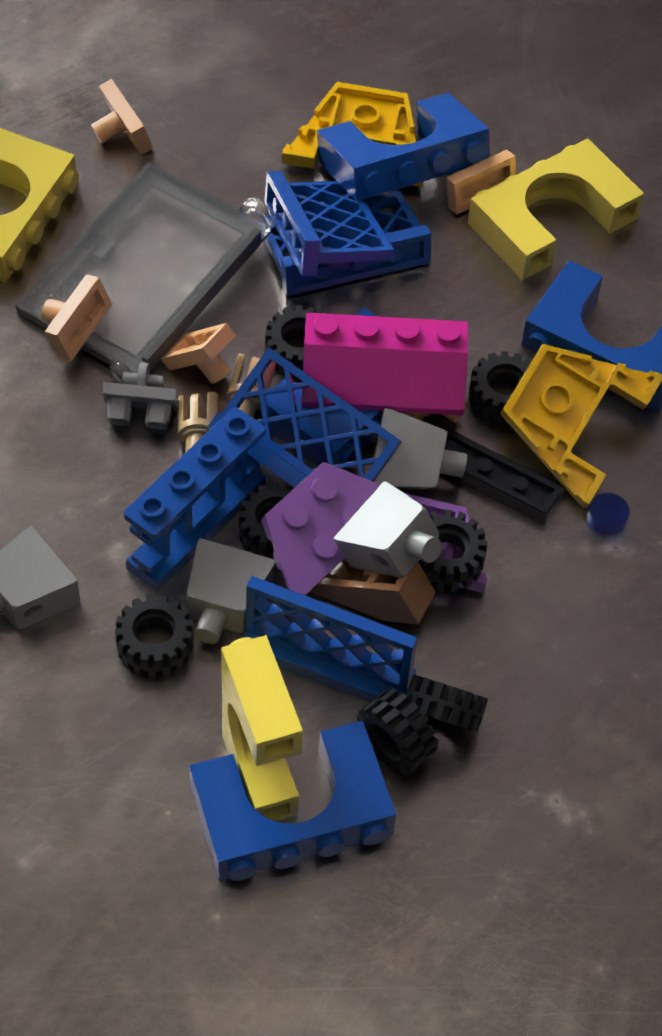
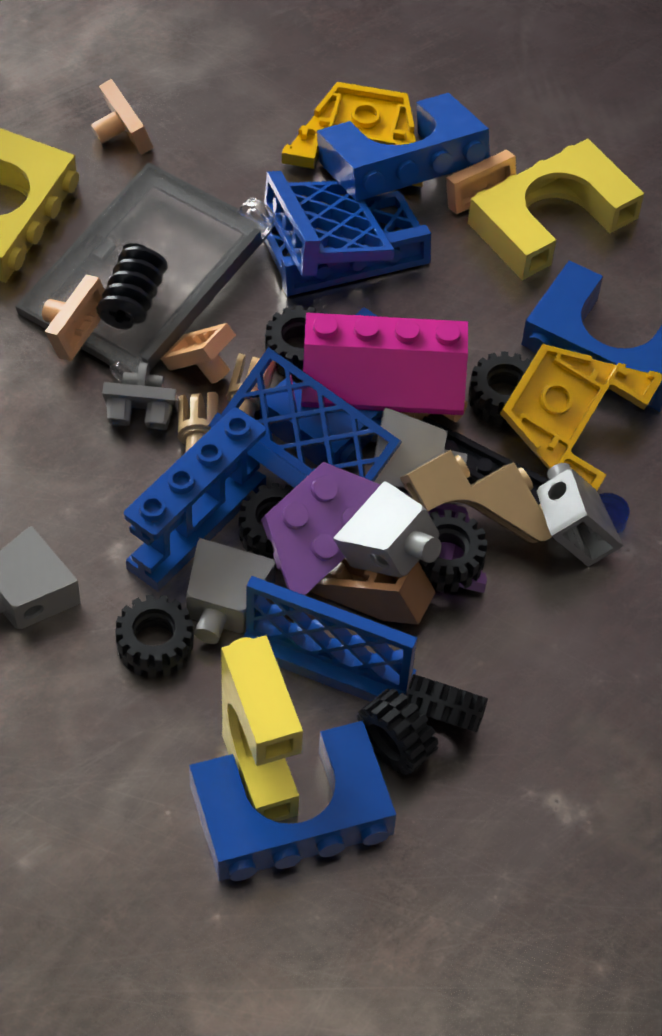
(132, 287): none -> black piece
(499, 496): none -> tan arch
(567, 503): none -> light grey torso

